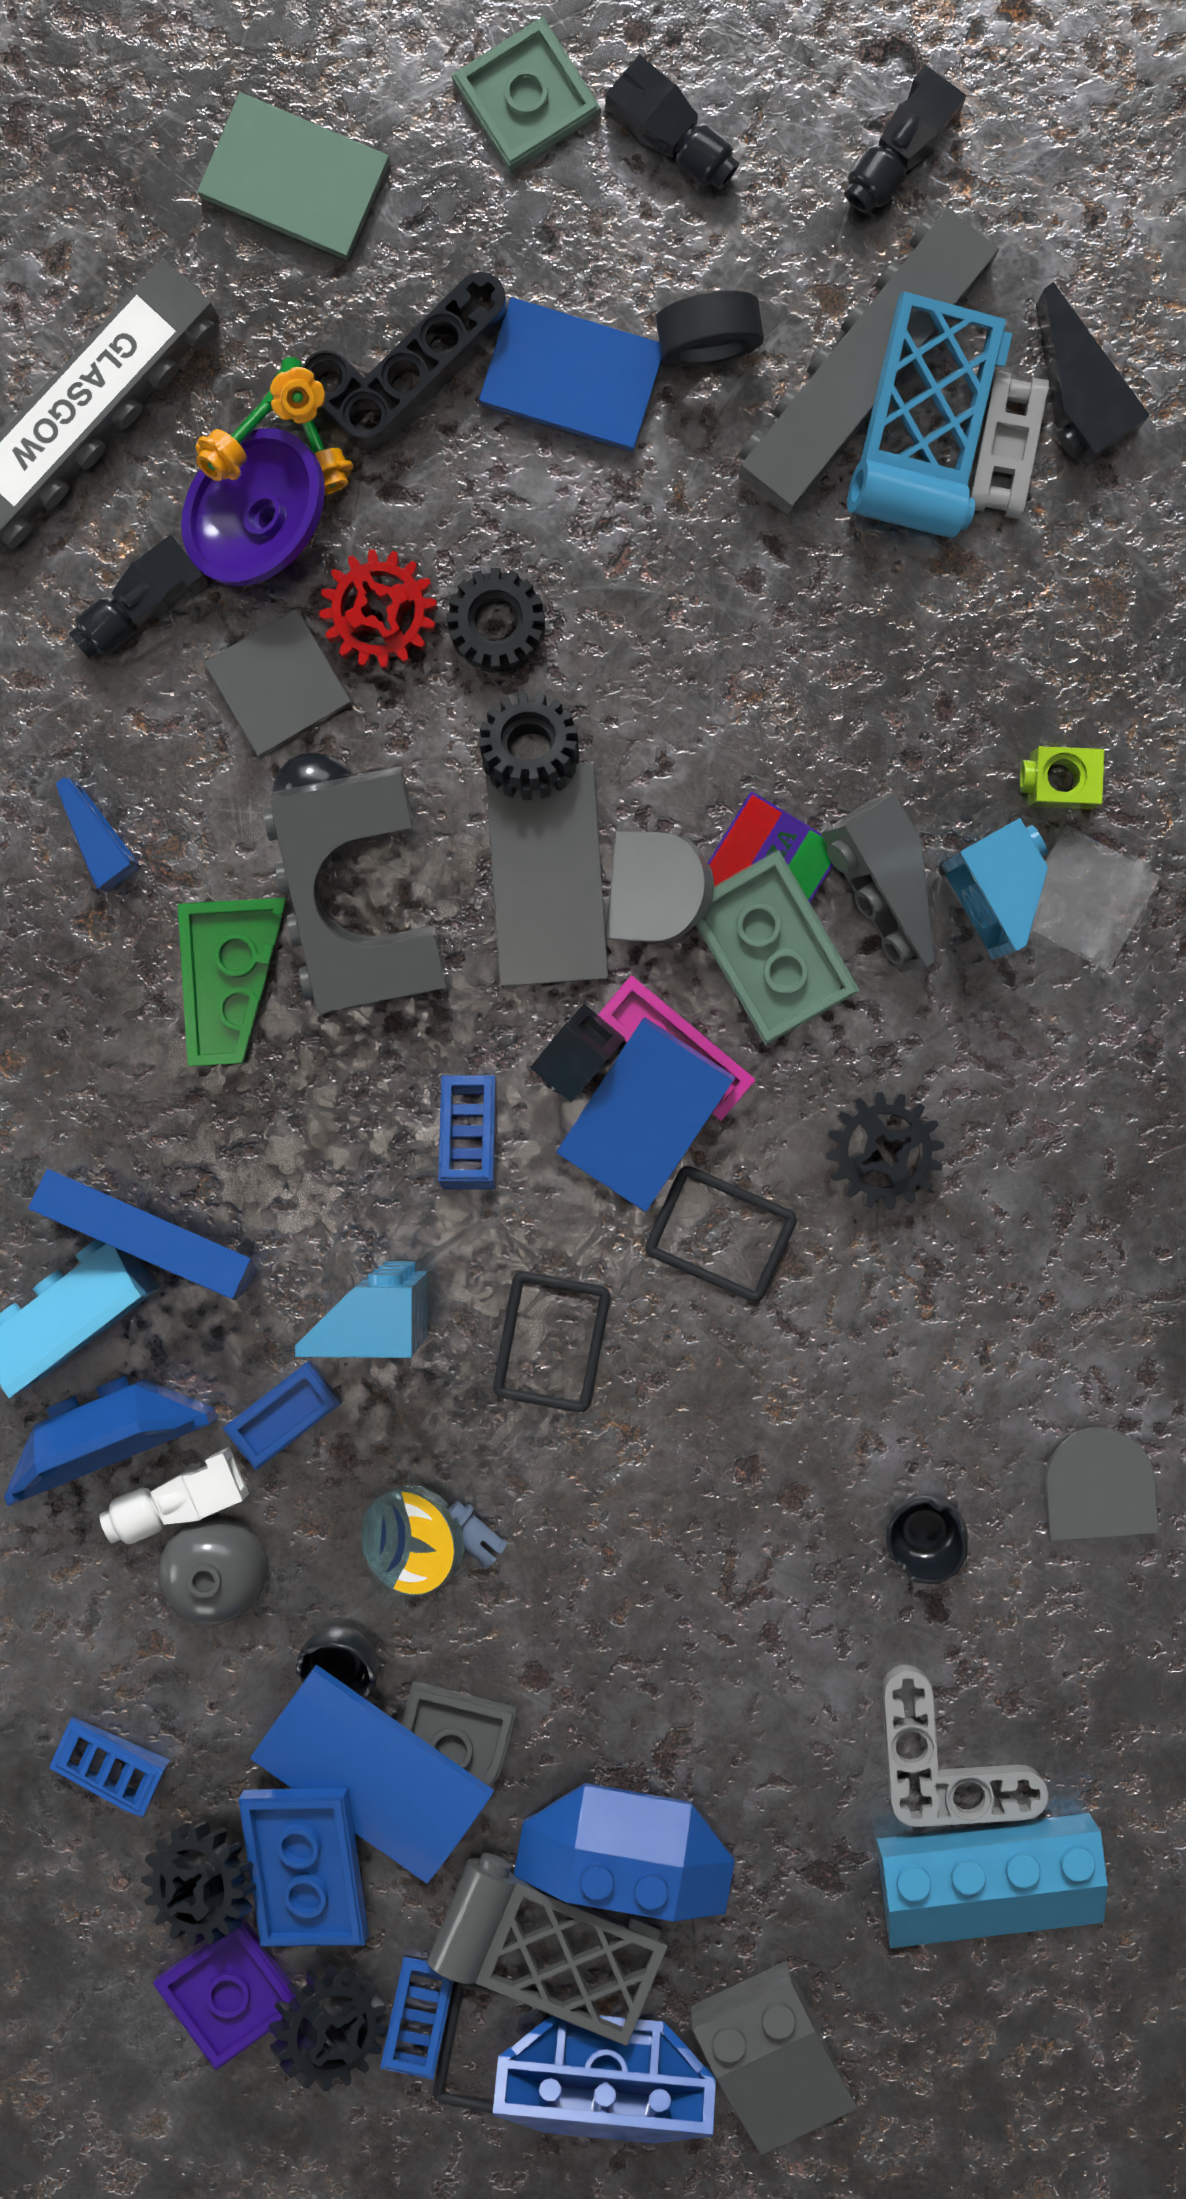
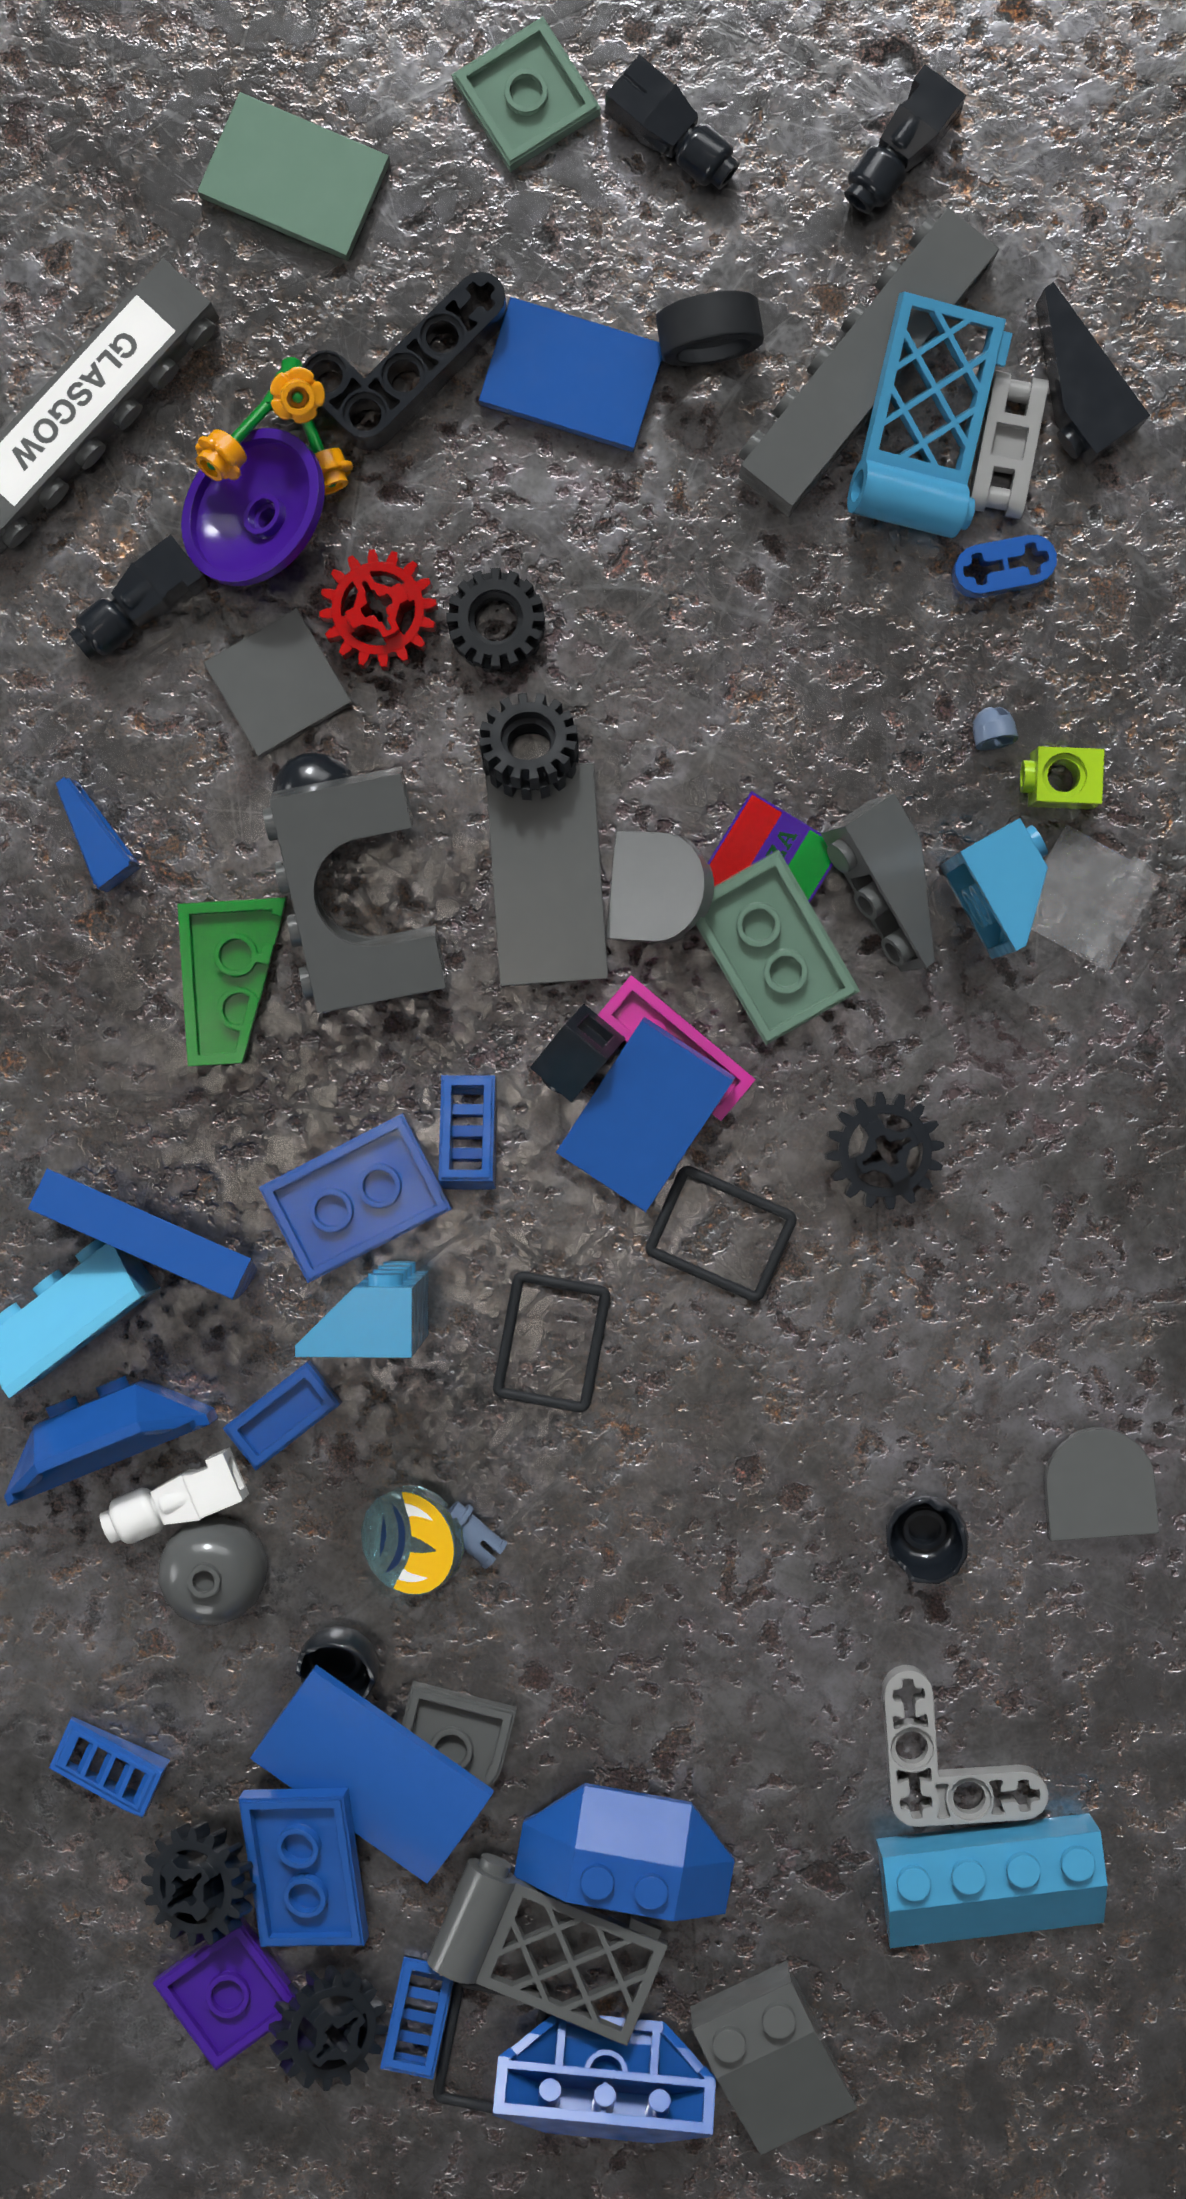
(355, 1197): none -> blue tile
(994, 729): none -> sand blue hinge
(1001, 553): none -> blue beam

